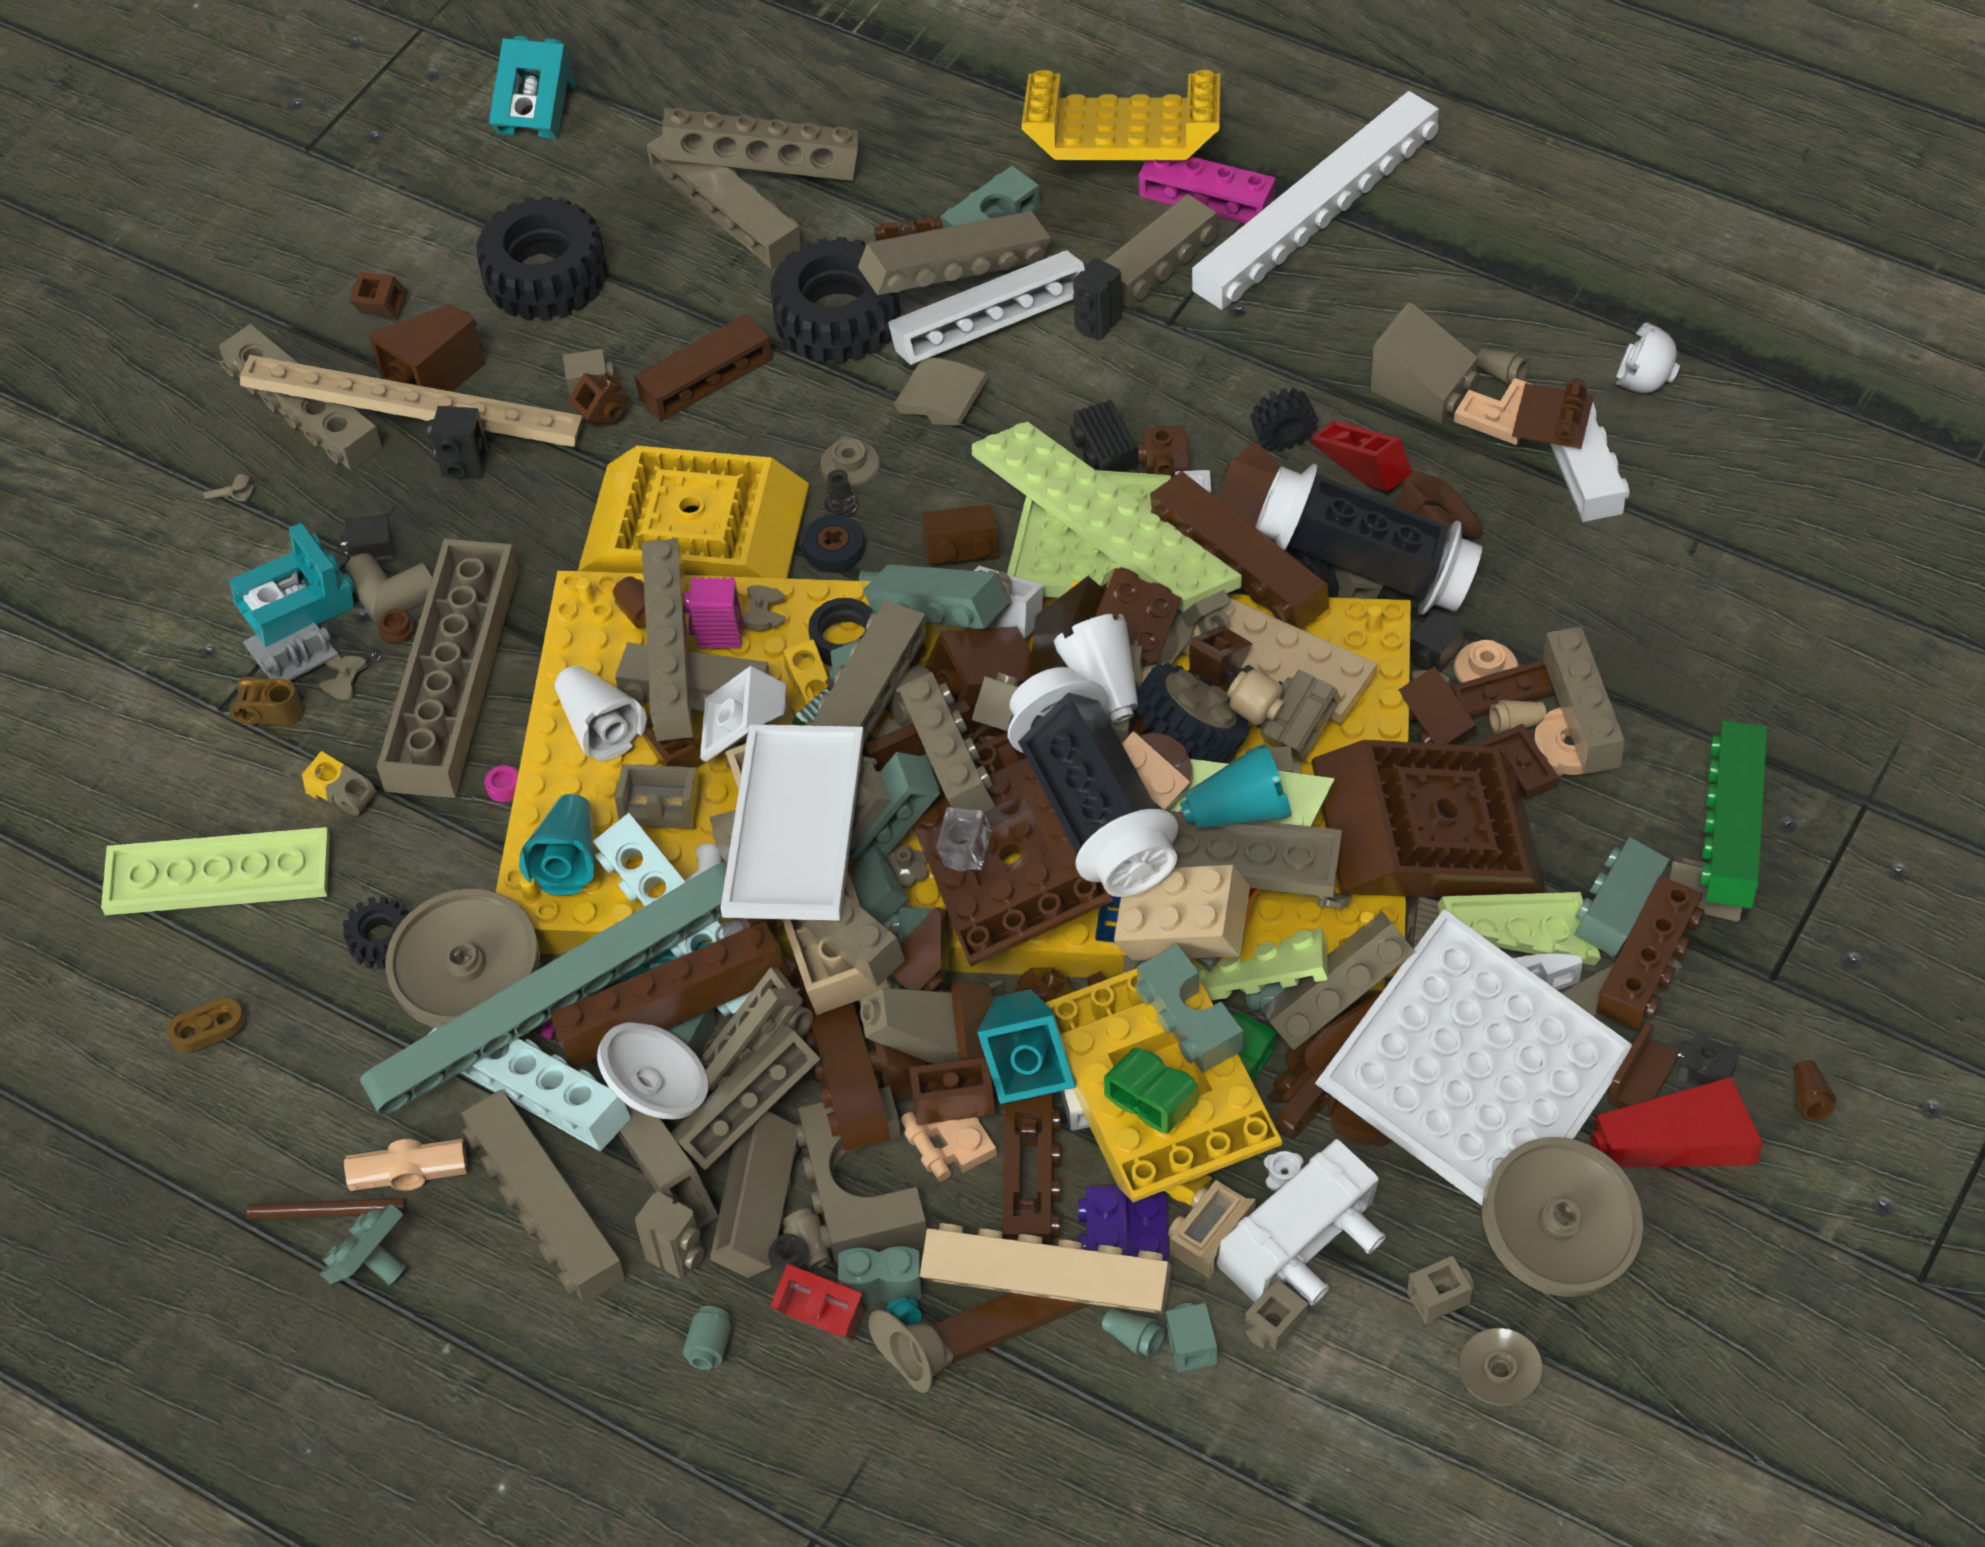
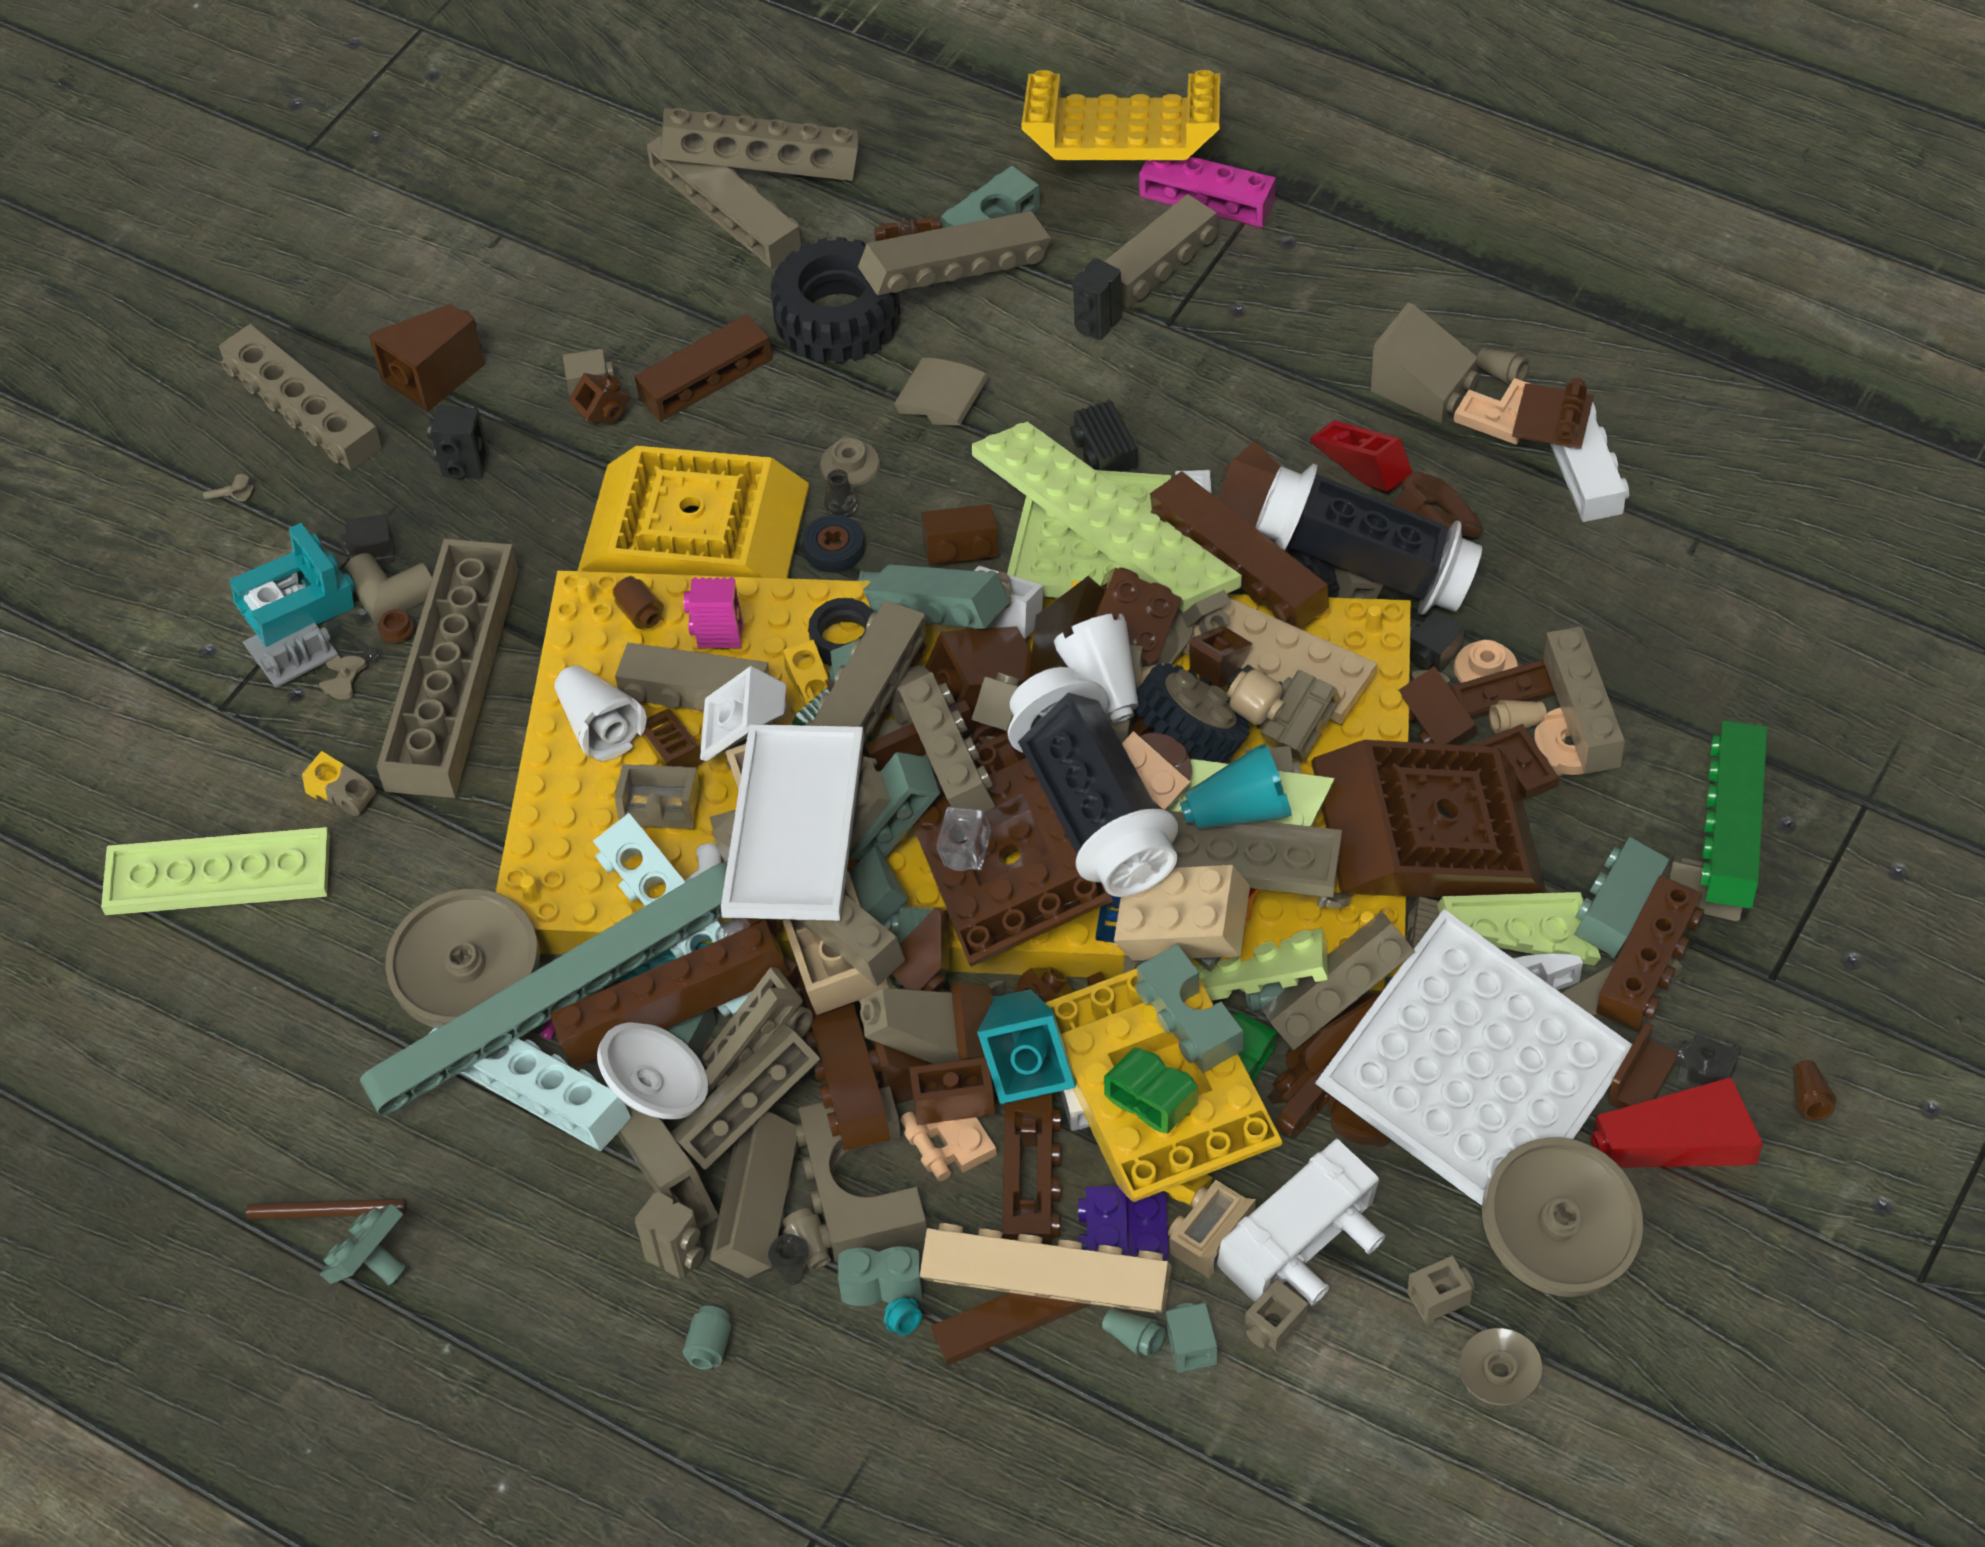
(205, 1025): pearl gold plate -> none
(267, 701): pearl gold piece -> none
(366, 919): black tyre -> none
(378, 295): reddish brown brick -> none
(406, 1164): light nougat piece -> none
(407, 399): tan plate -> none
(501, 783): dark pink tile -> none
(535, 66): teal brick -> none
(542, 1196): dark tan brick -> none
(547, 287): black tyre -> none
(561, 848): teal cone -> none
(667, 640): dark tan brick -> none
(758, 616): dark tan piece -> none
(818, 1302): red window -> none
(907, 865): dark tan plant -> none
(912, 1348): dark tan piece -> none
(985, 307): white brick -> none
(1164, 450): reddish brown brick -> none
(1281, 1161): white plate -> none
(1284, 419): black tyre -> none
(1314, 200): white brick -> none
(1648, 361): white cylinder -> none

